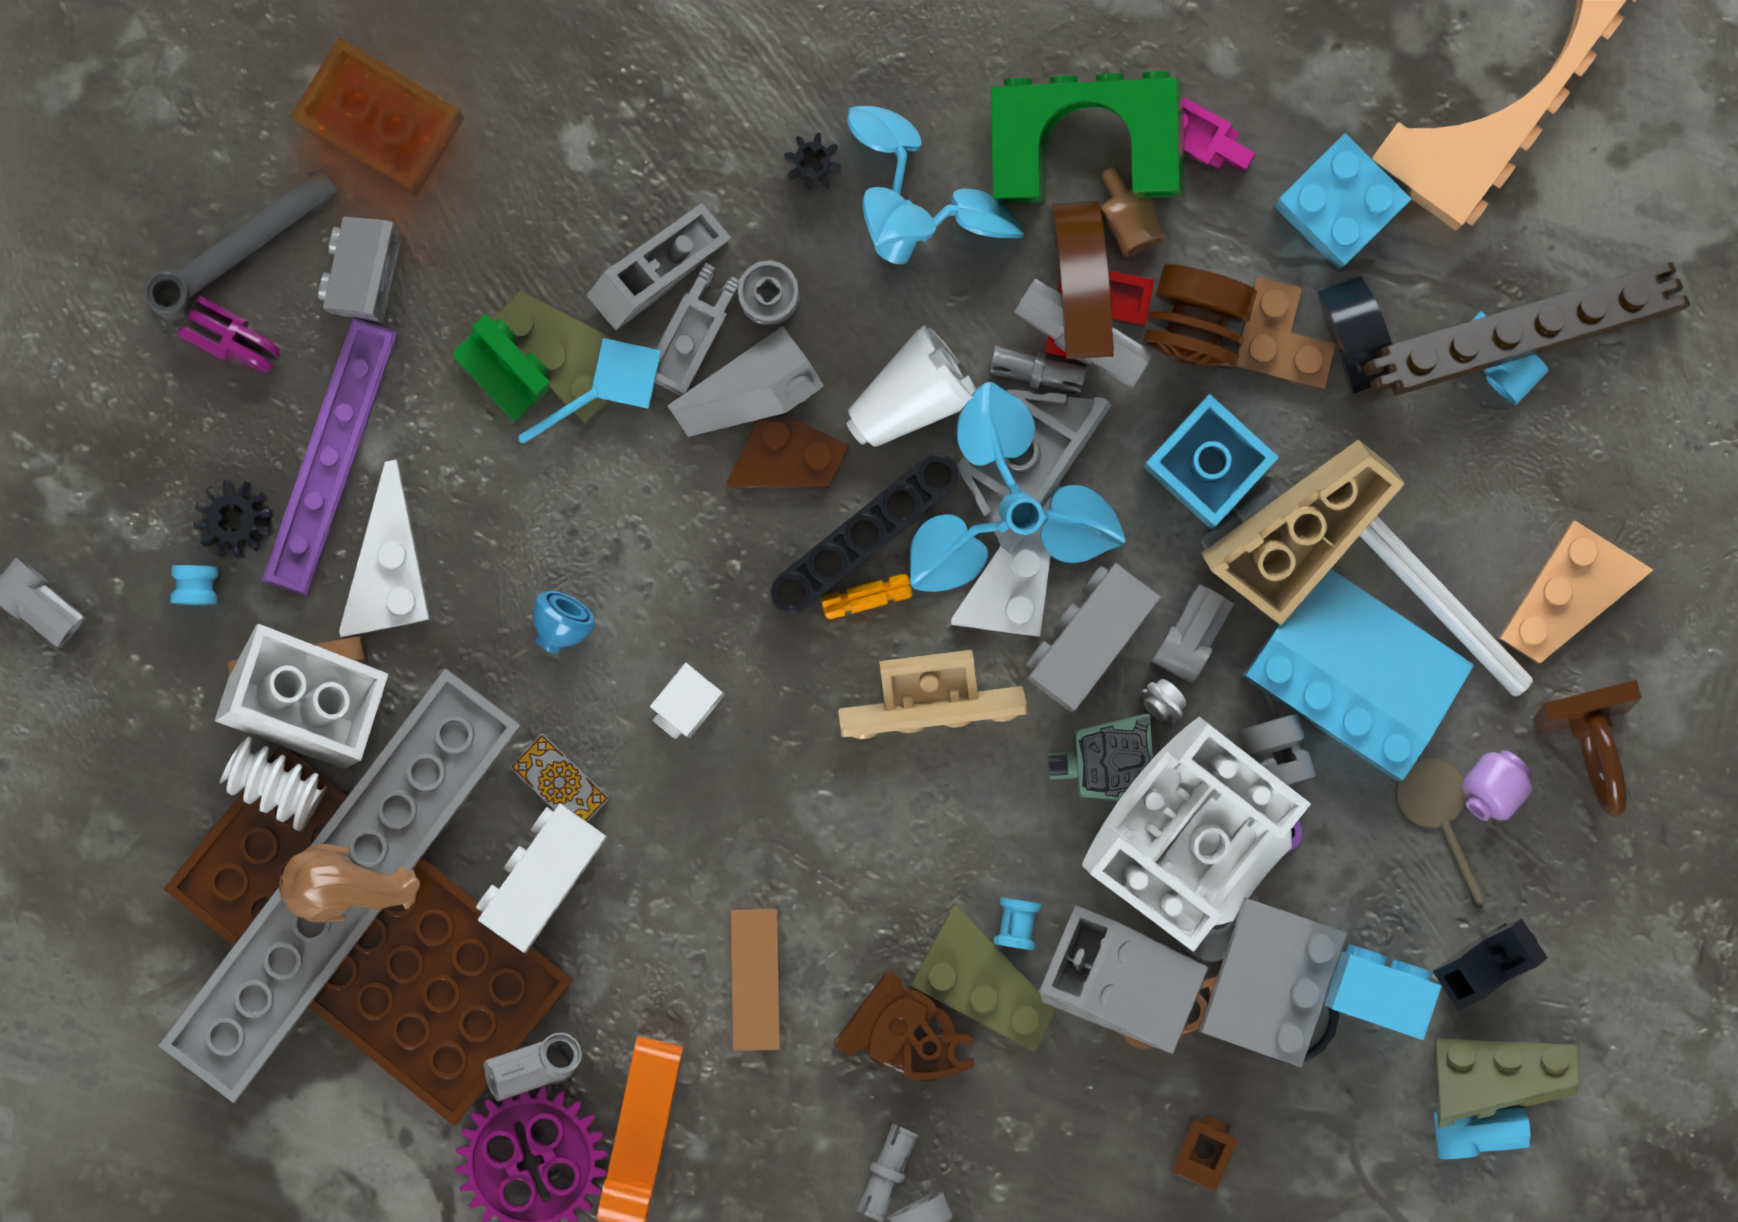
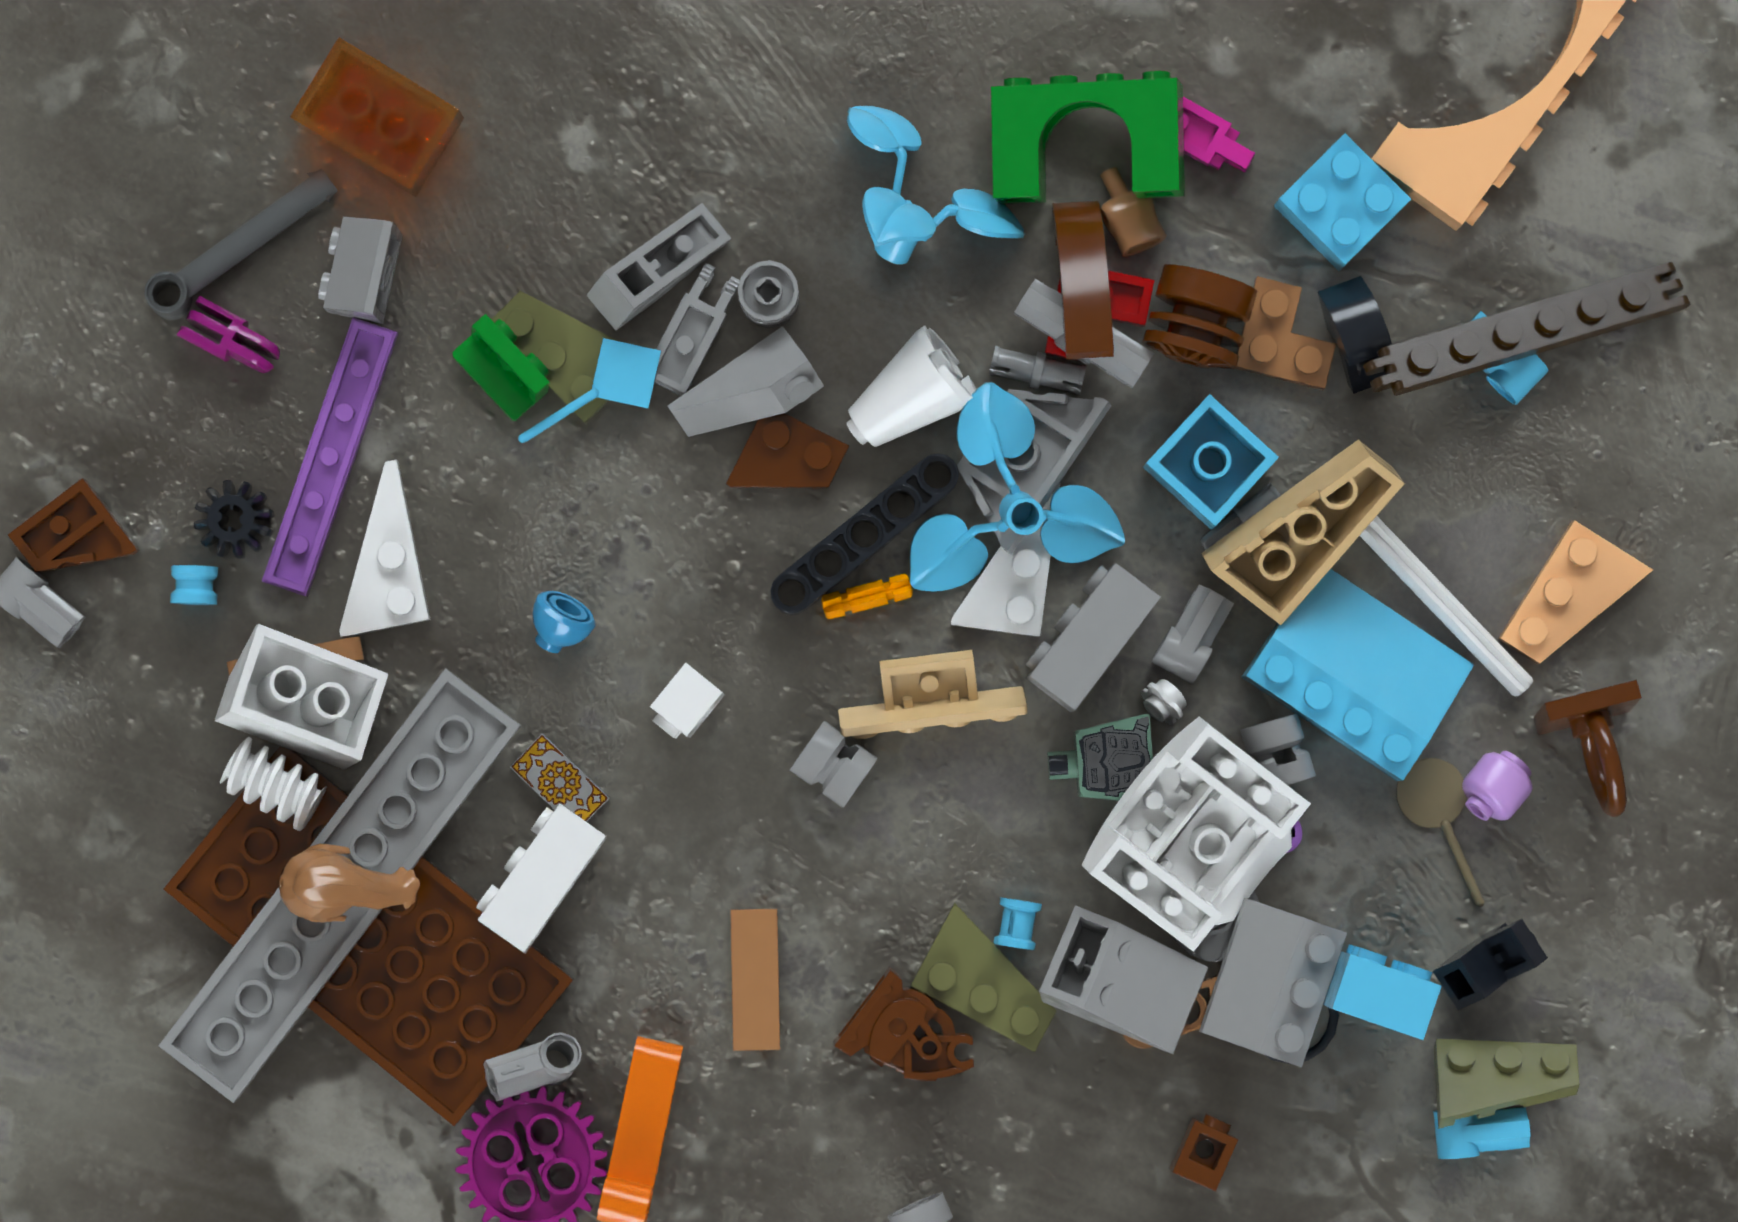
(72, 532): none -> reddish brown wing
(816, 150): black gear -> none
(833, 764): none -> light grey wheel
(887, 1173): light grey pin -> none

